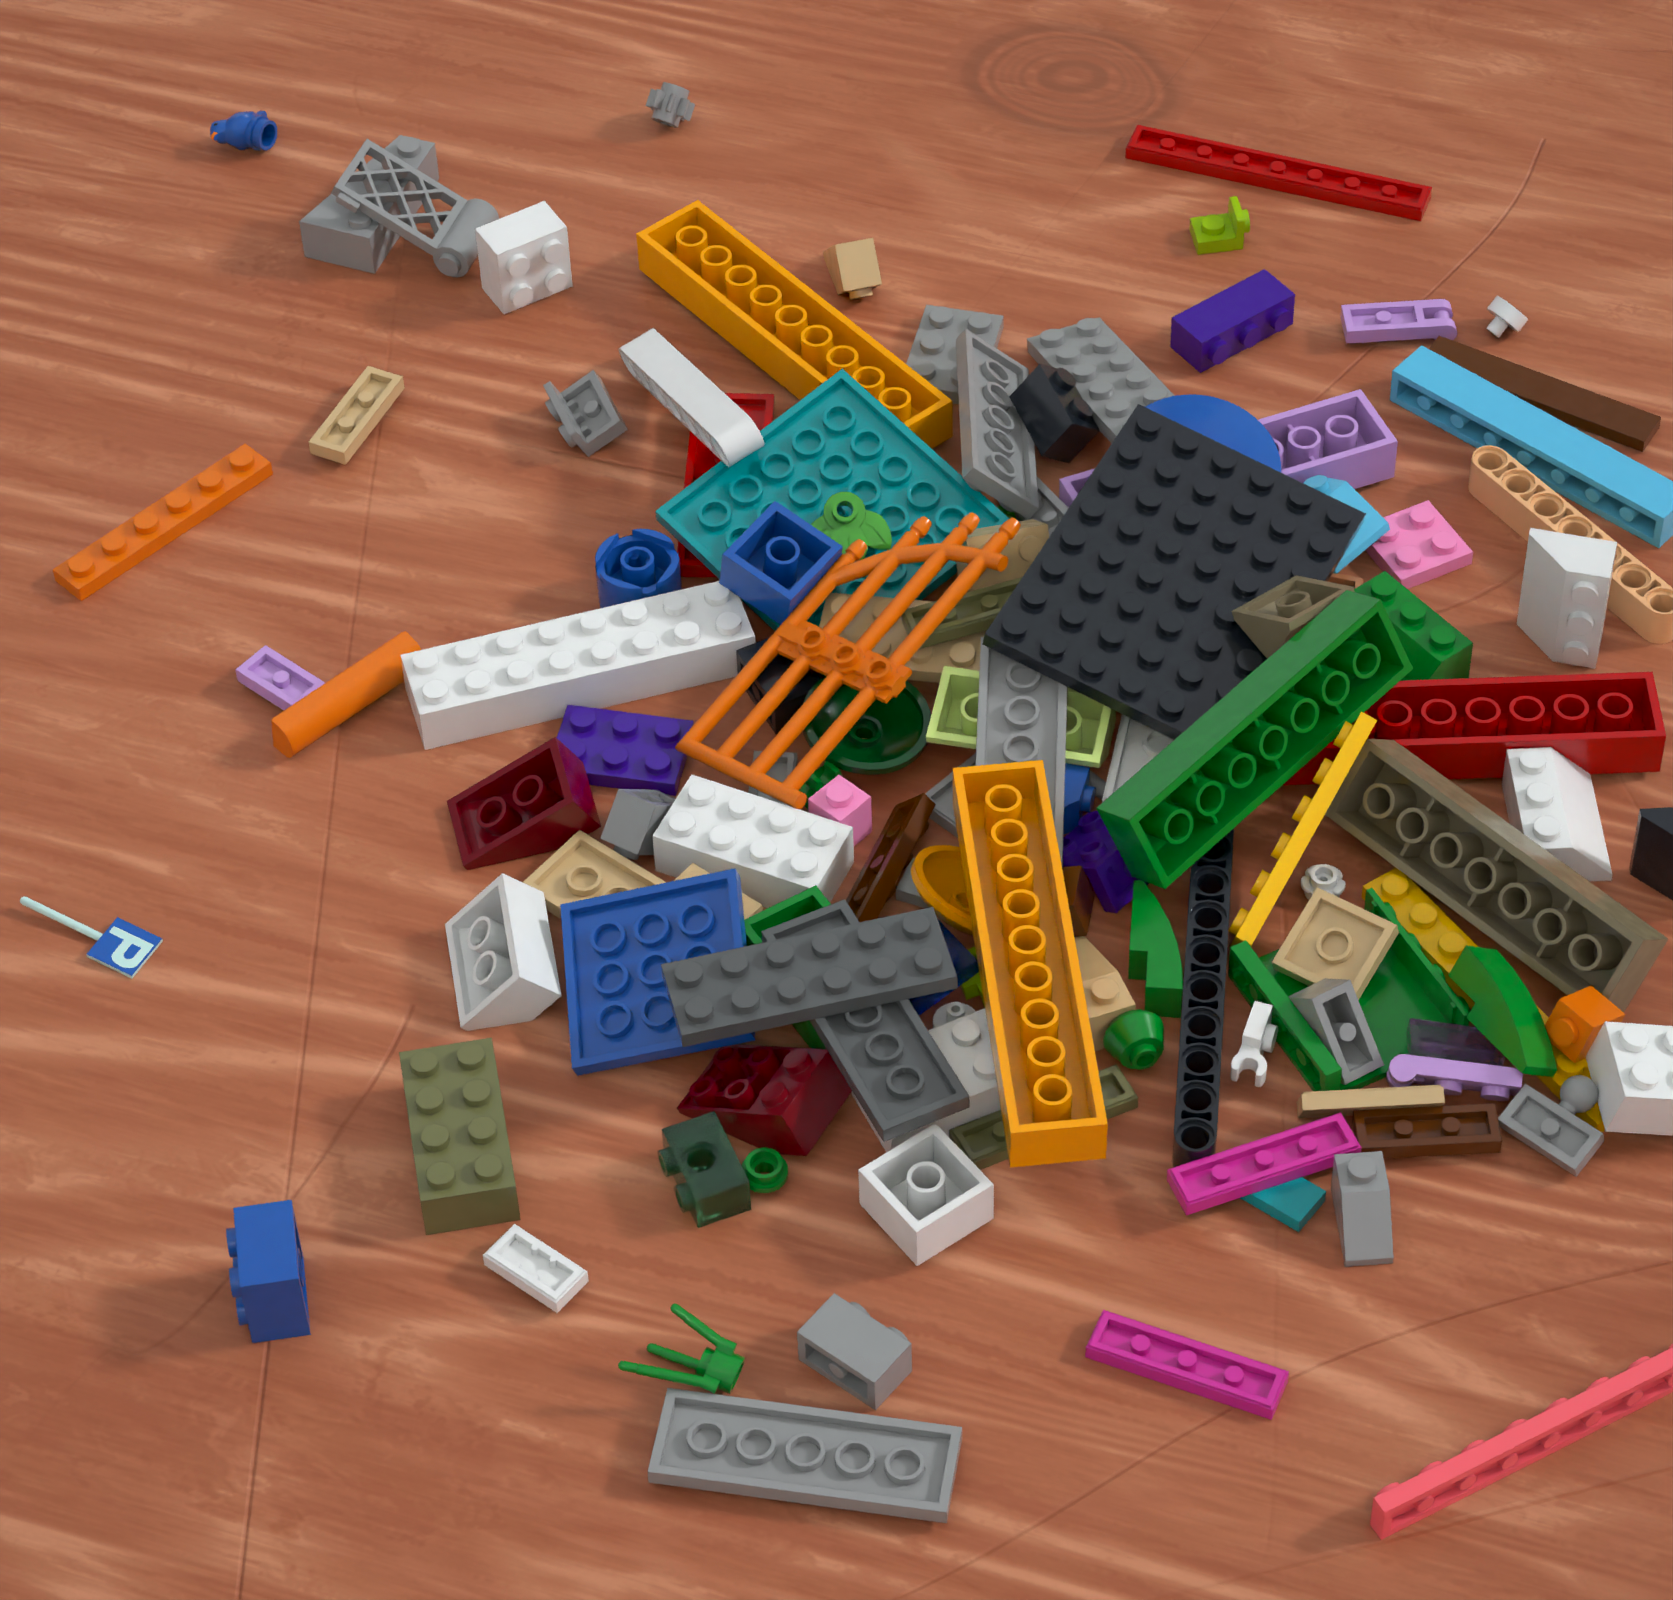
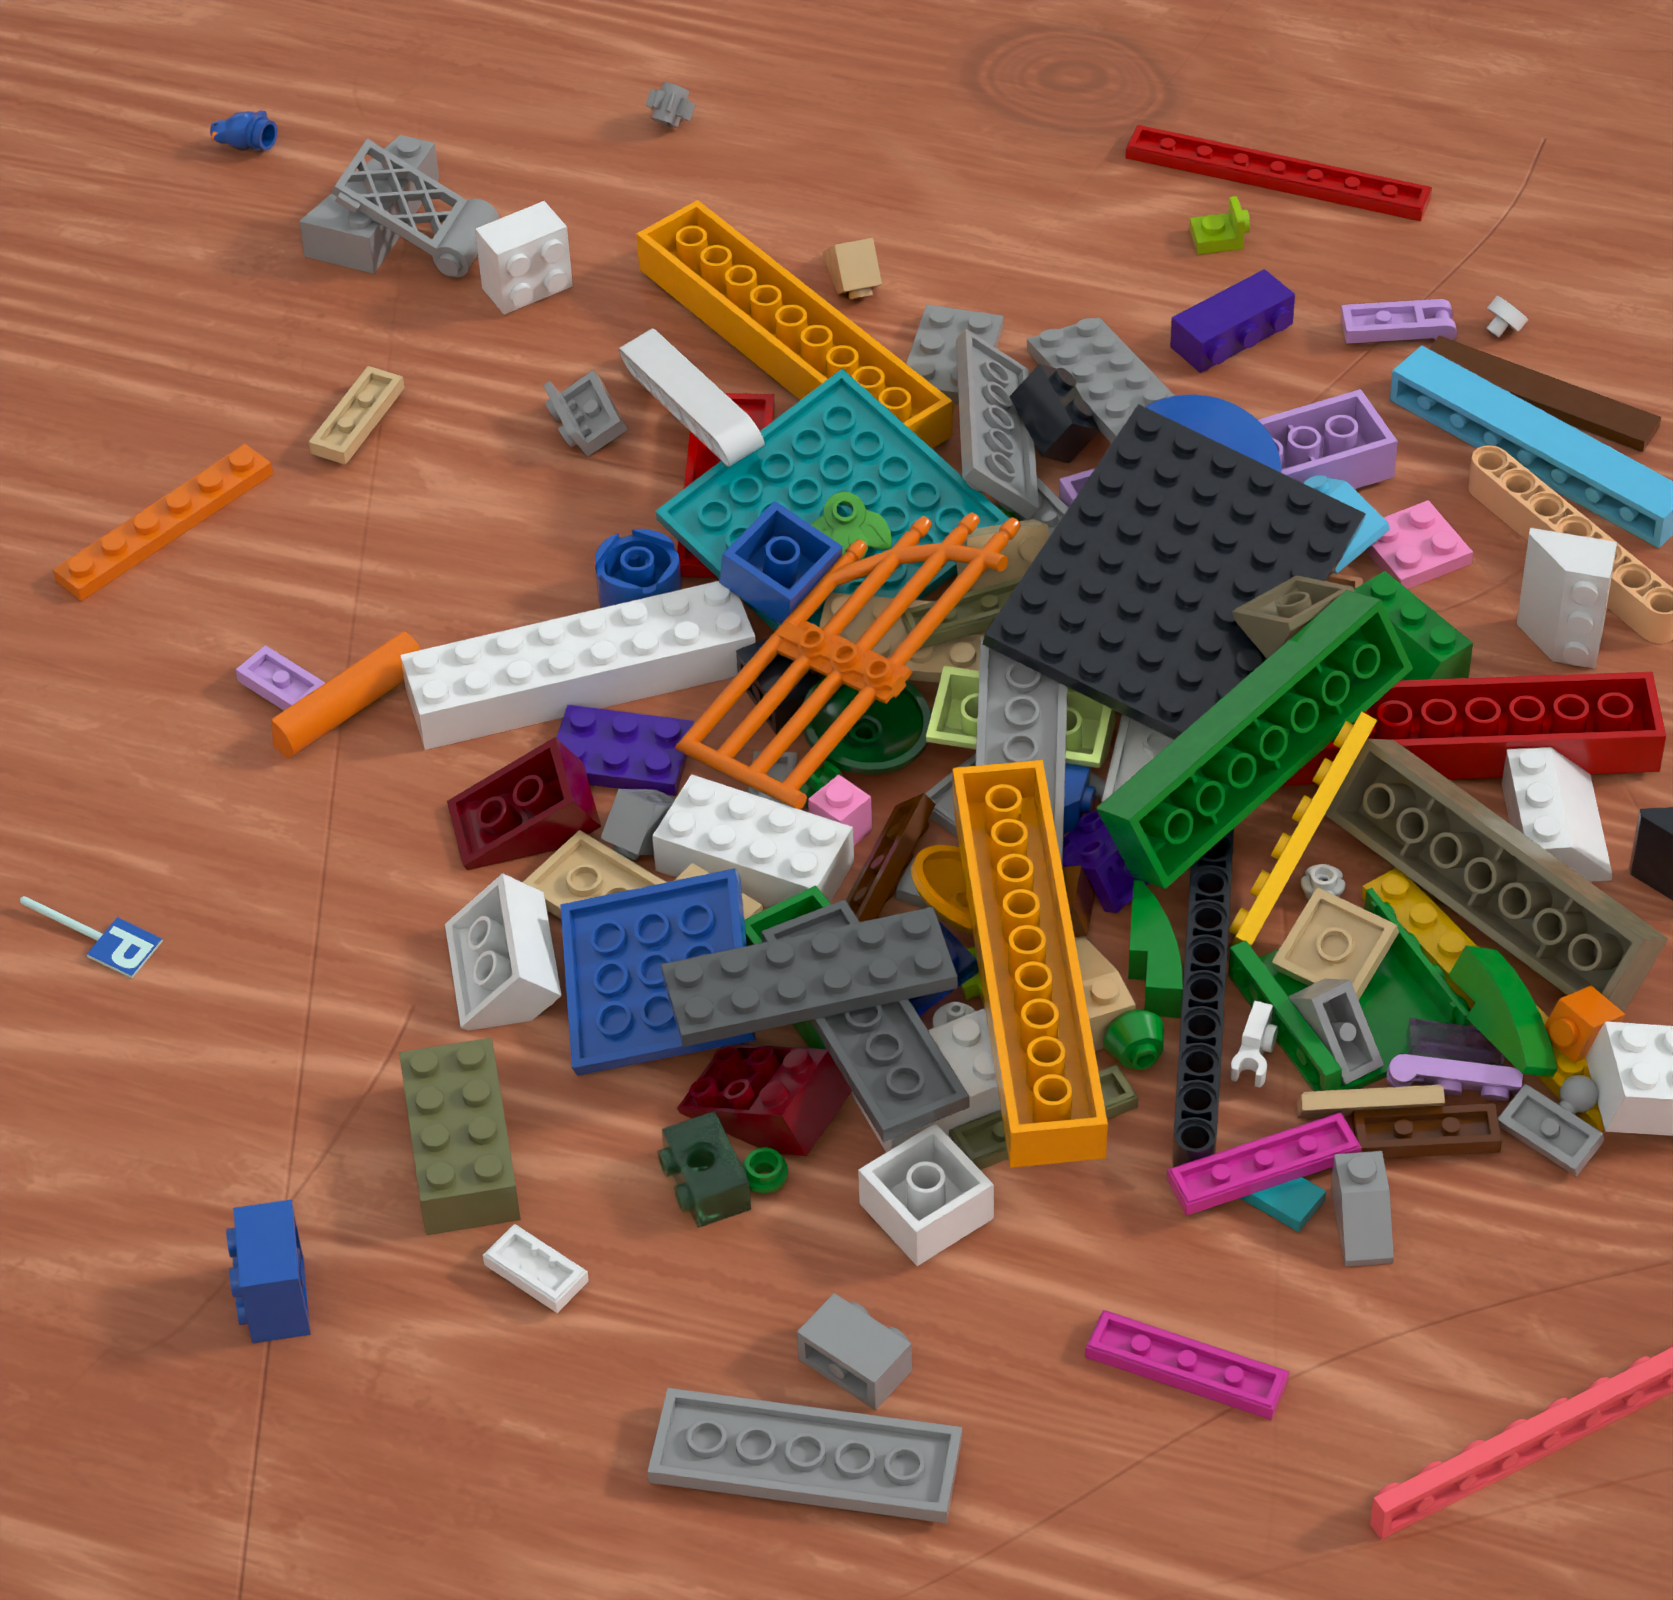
(714, 1371): green plant -> none

